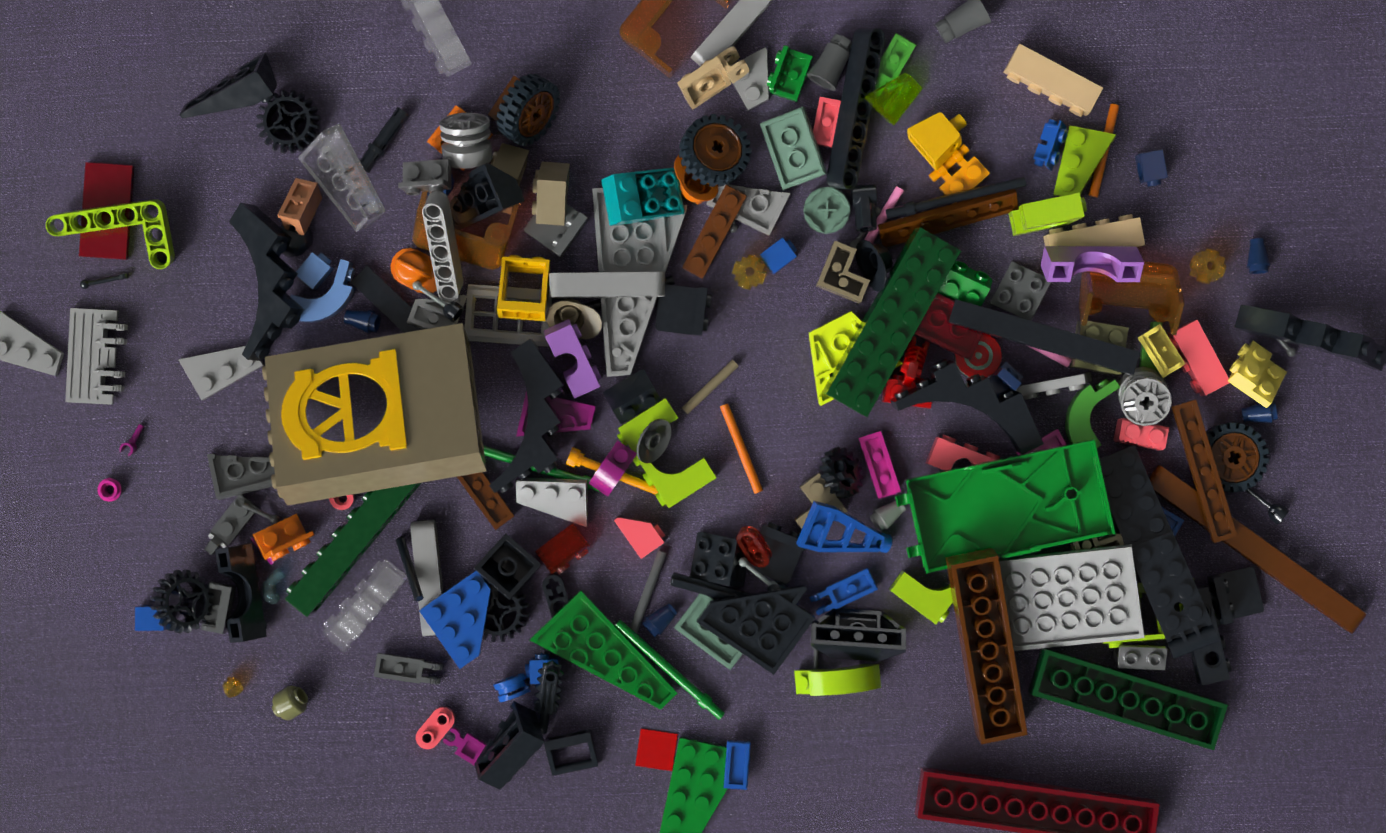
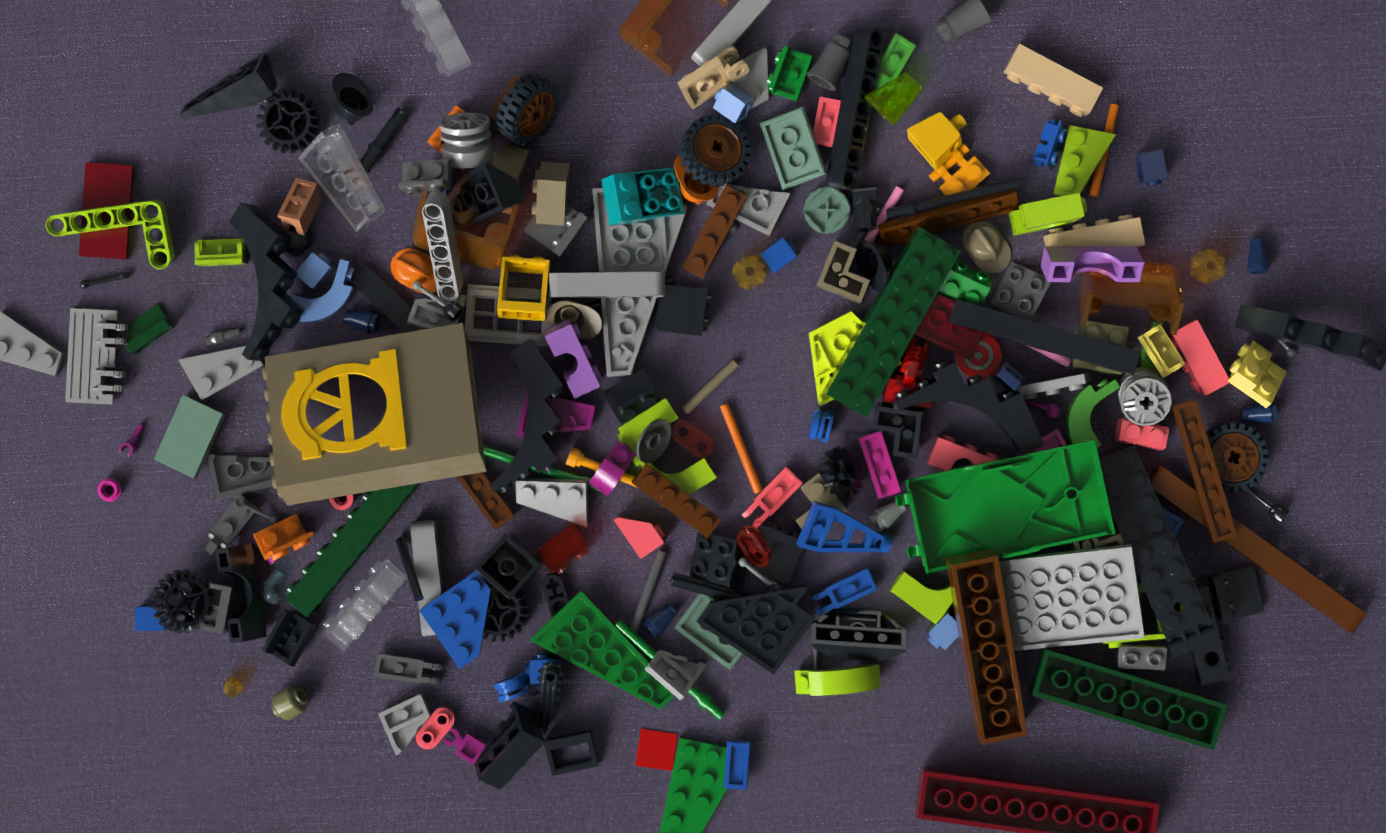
(146, 329): none -> dark green panel
(189, 437): none -> sand green tile
(220, 252): none -> lime hinge
(220, 337): none -> flat silver piece
(289, 637): none -> black bracket
(351, 98): none -> black piece
(405, 721): none -> light grey wing
(674, 672): none -> light grey wing
(676, 500): none -> reddish brown plate
(692, 439): none -> clear red plate
(733, 103): none -> brick
(774, 495): none -> coral hinge
(818, 425): none -> blue wheel
(906, 424): none -> black brick
(943, 632): none -> medium blue brick
(986, 247): none -> dark tan piece
(1051, 409): none -> magenta hand

